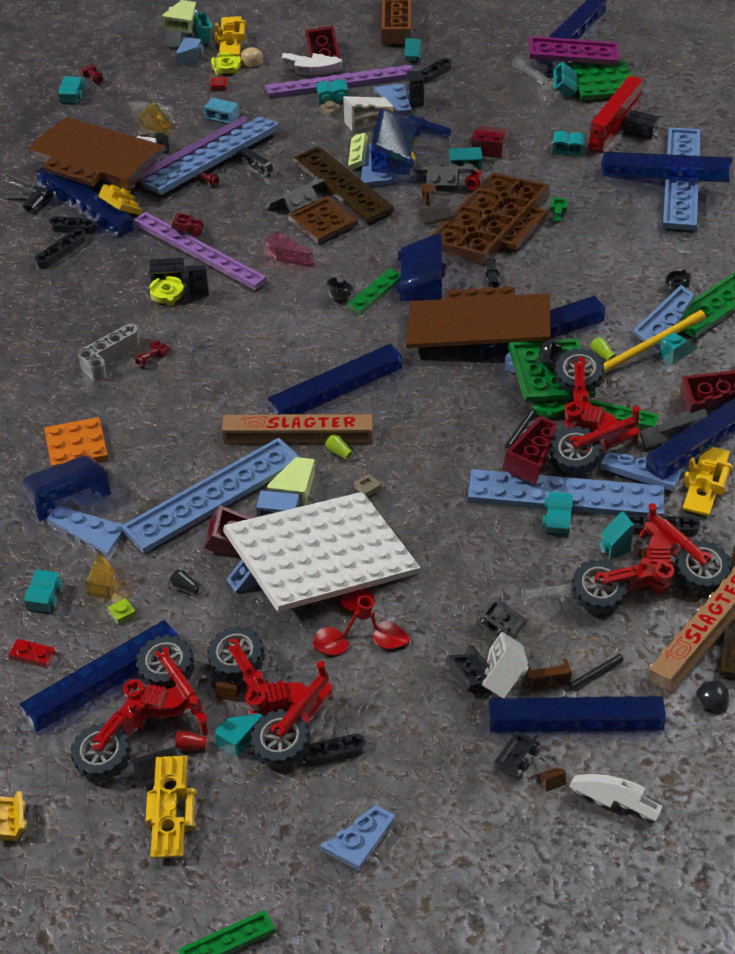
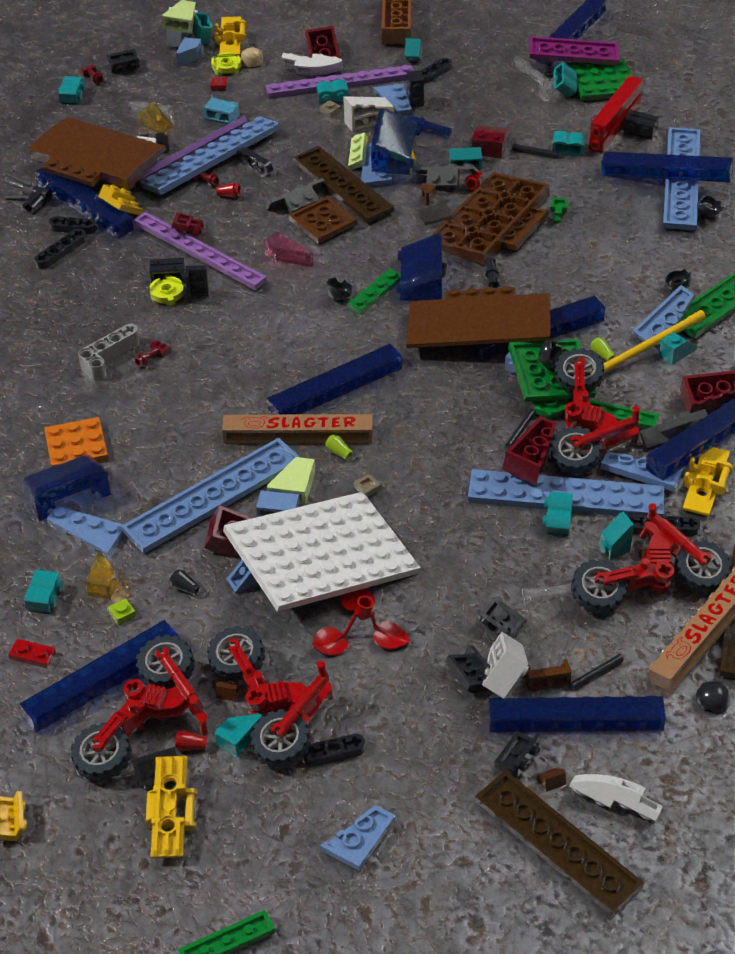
(123, 60): none -> black bracket
(229, 190): none -> red cone
(539, 151): none -> black bar
(559, 843): none -> dark brown plate
(709, 207): none -> black hair

